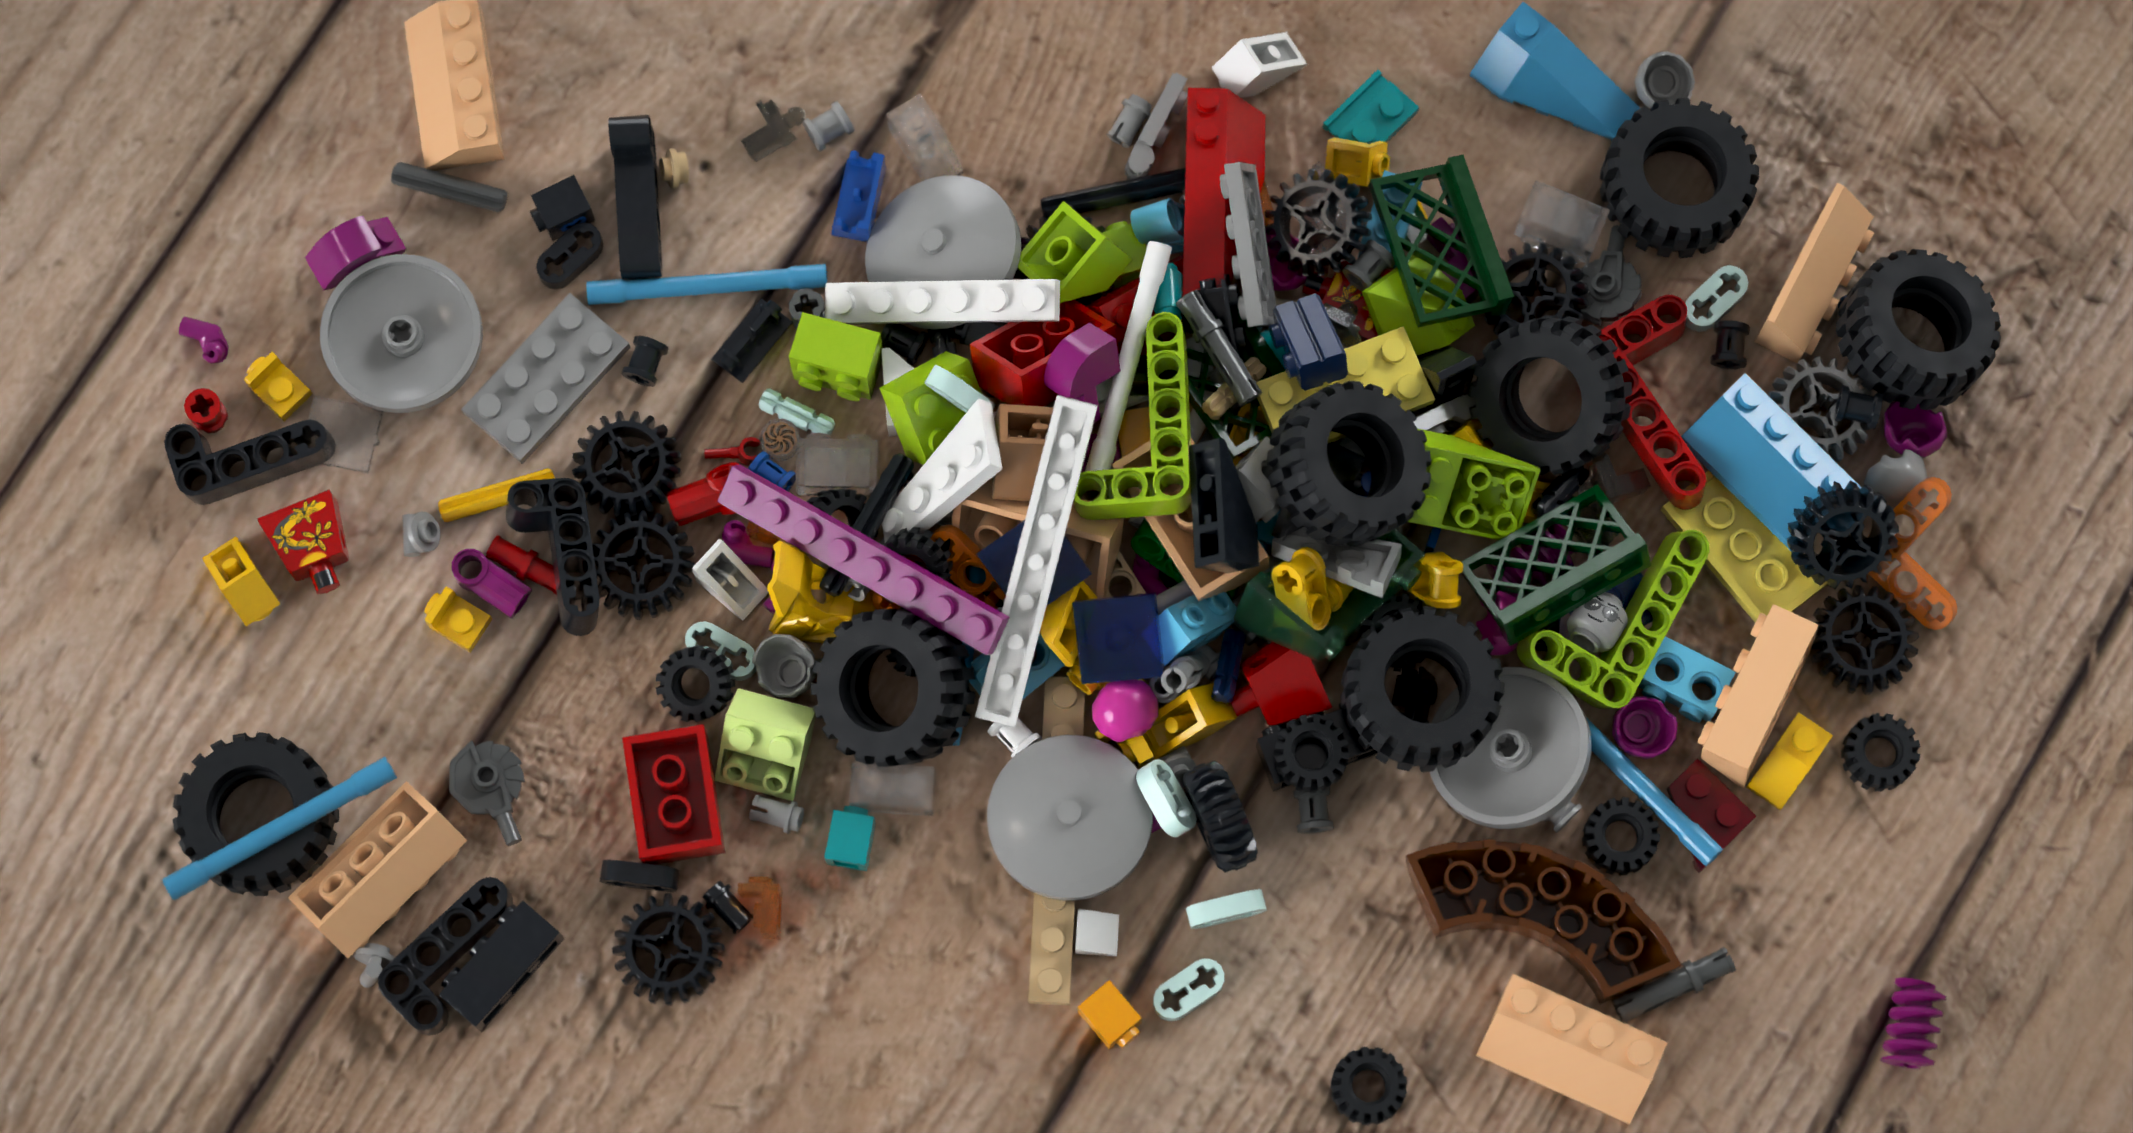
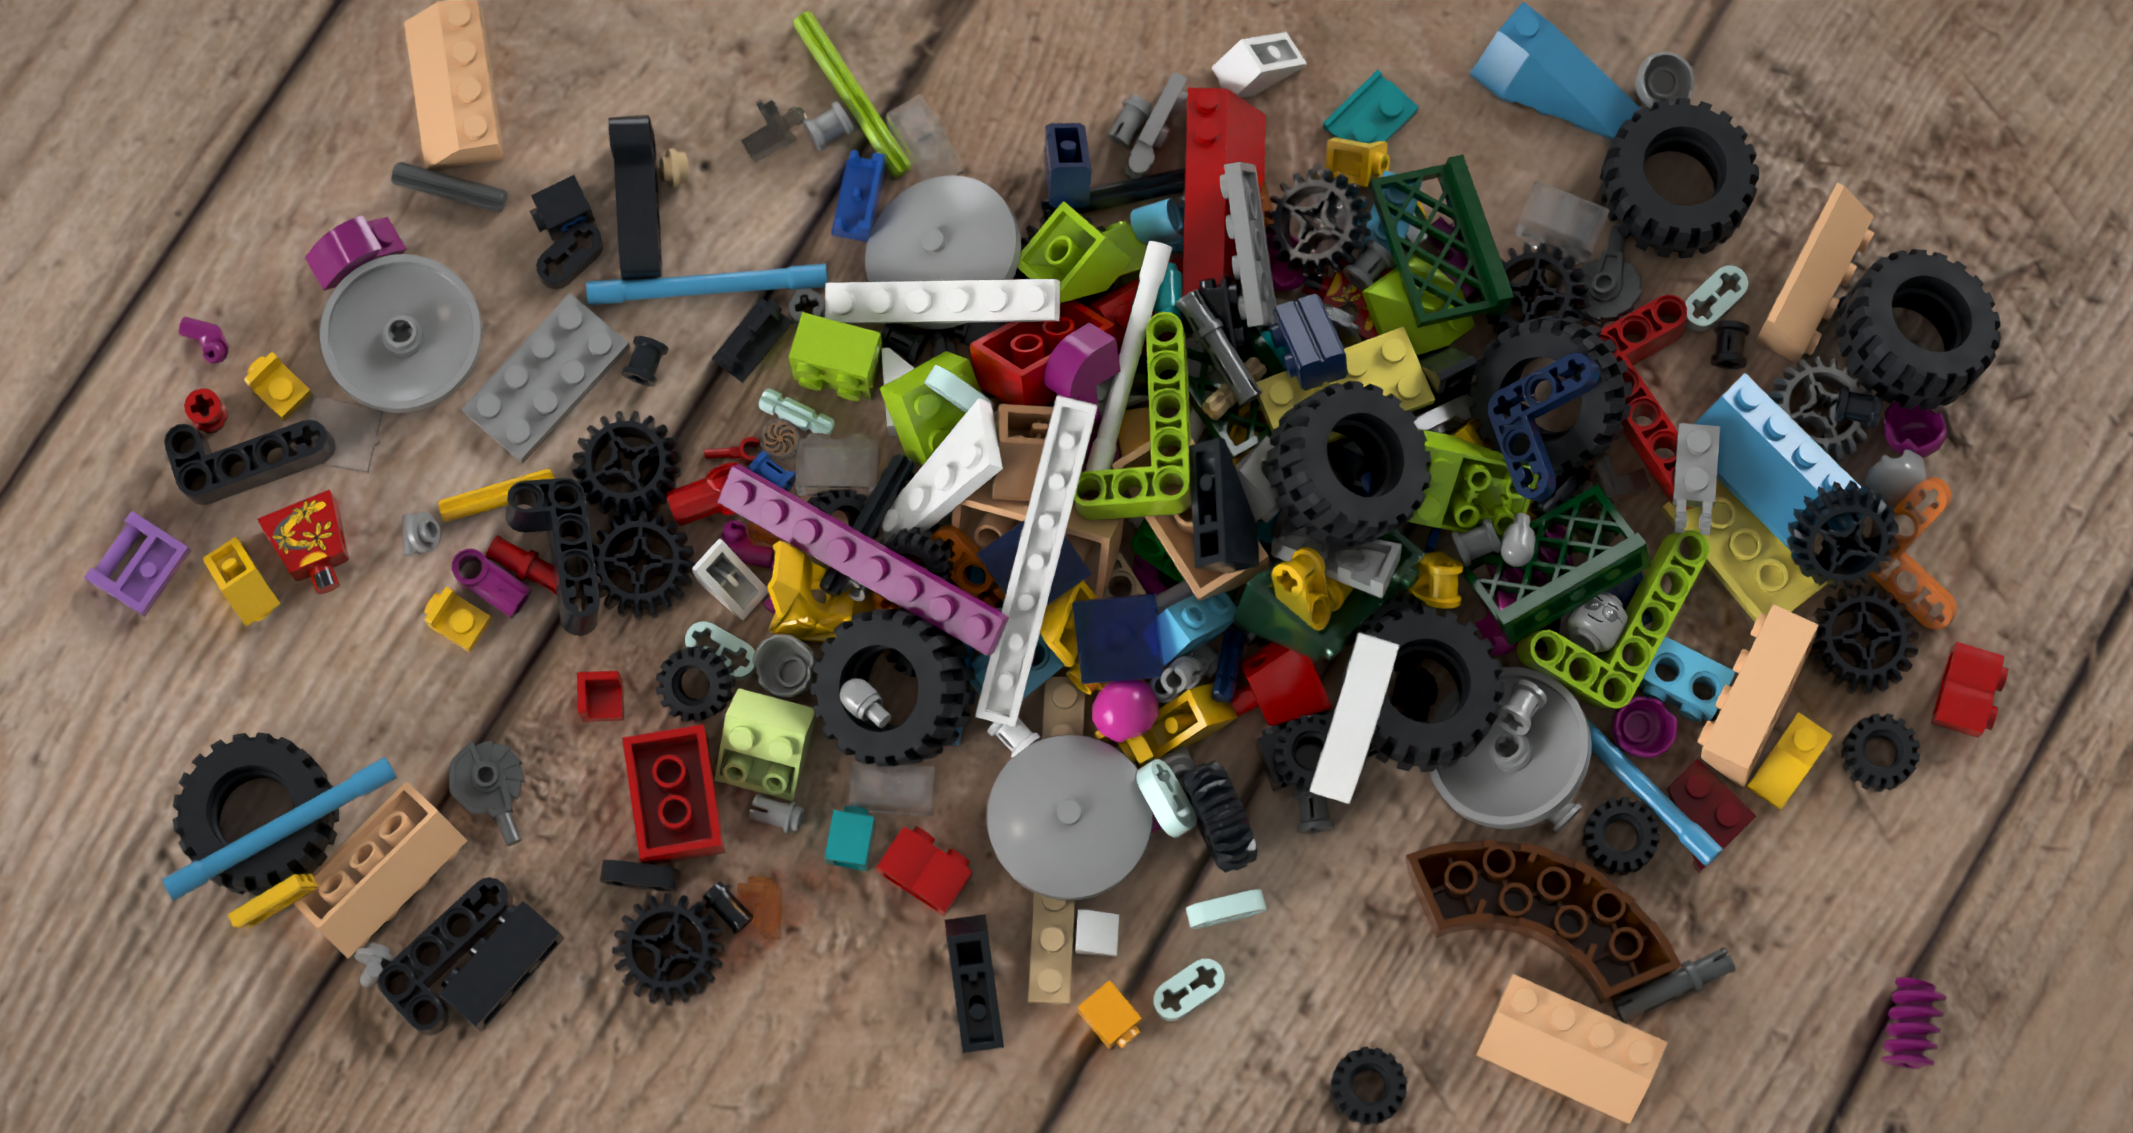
(147, 570): none -> medium lavender plate
(273, 901): none -> yellow tile
(600, 696): none -> red panel
(851, 94): none -> lime axle
(864, 702): none -> light grey cylinder
(924, 869): none -> red brick
(974, 983): none -> black slope
(1067, 164): none -> dark blue brick
(1354, 718): none -> white slope
(1476, 542): none -> dark grey bush
(1518, 541): none -> light grey cylinder
(1521, 707): none -> light grey bush
(1523, 419): none -> dark blue beam
(1695, 473): none -> light grey hinge
(1969, 690): none -> red brick

